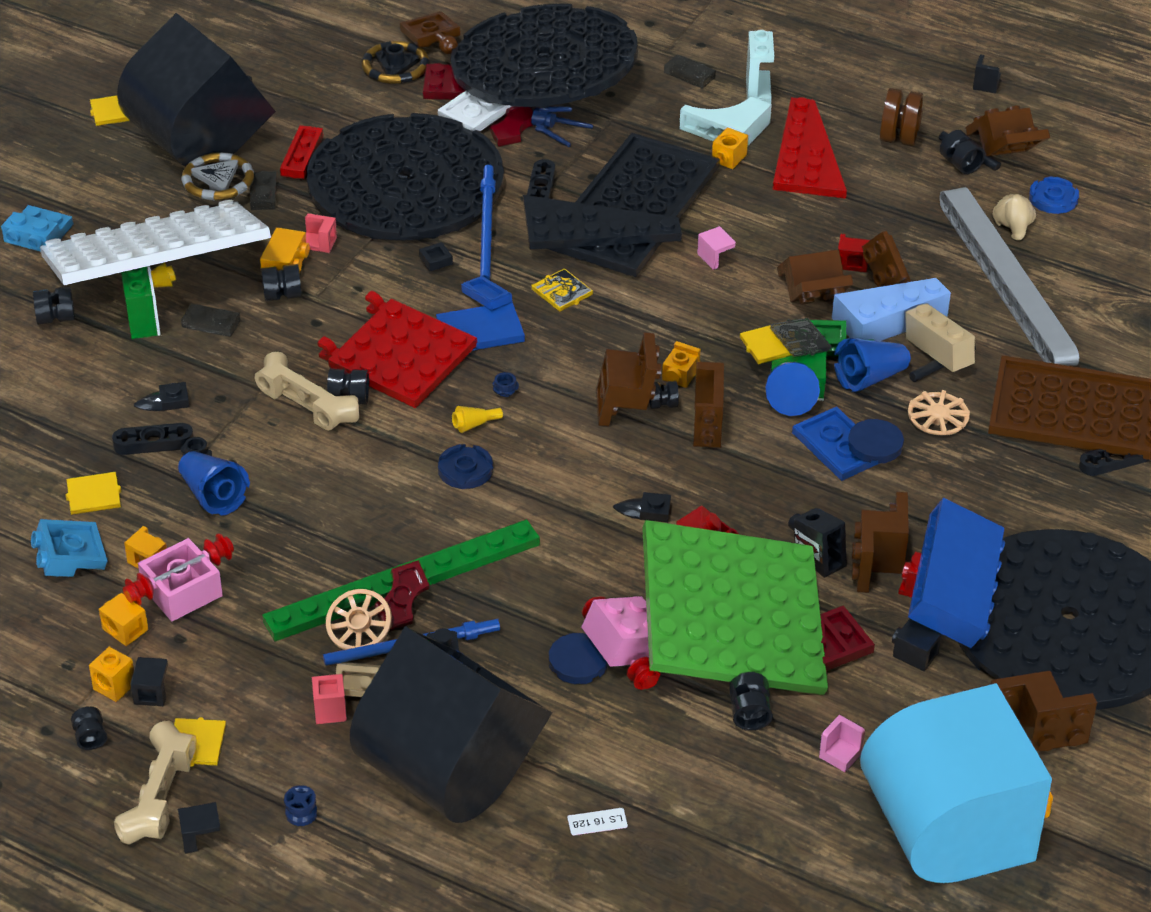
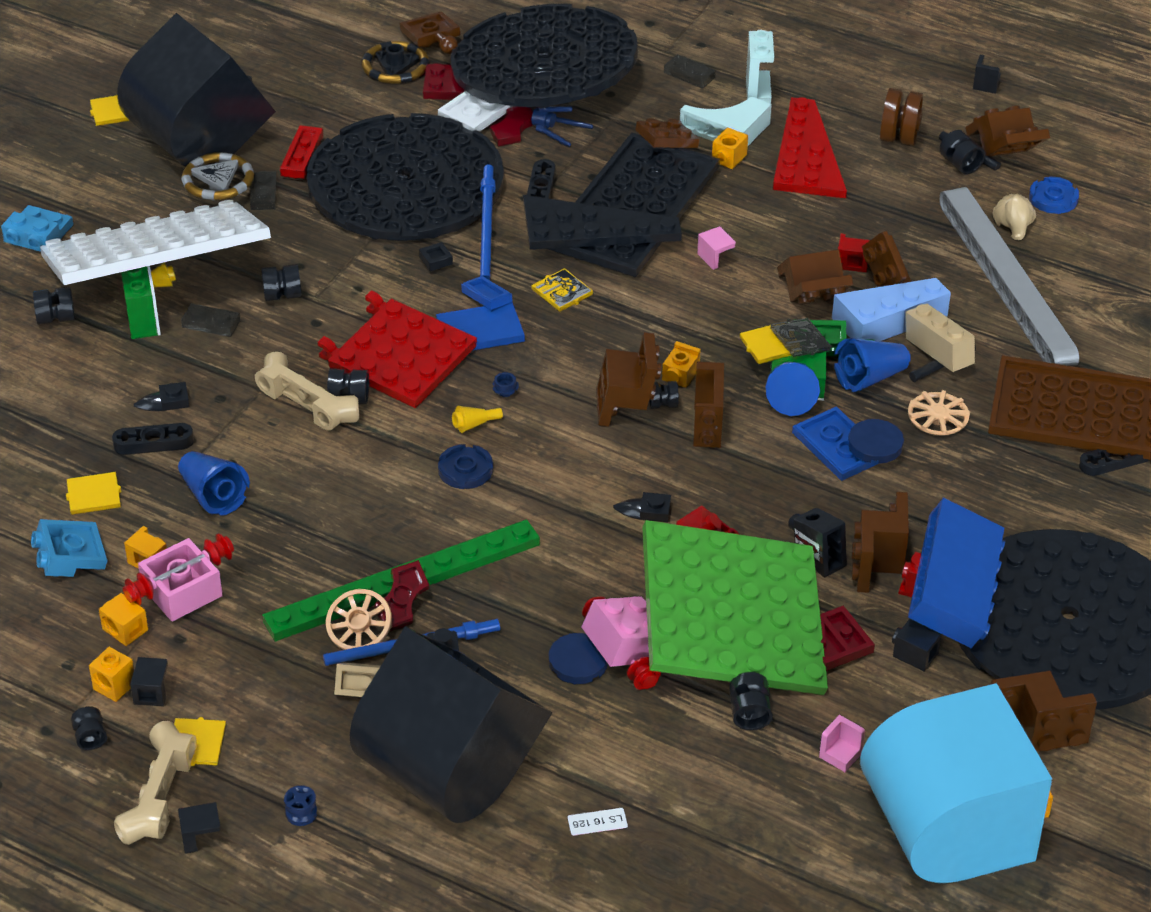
(196, 444): black plate -> none
(285, 248): light orange brick -> none
(320, 232): coral panel -> none
(329, 699): coral panel -> none
(667, 134): none -> reddish brown plate

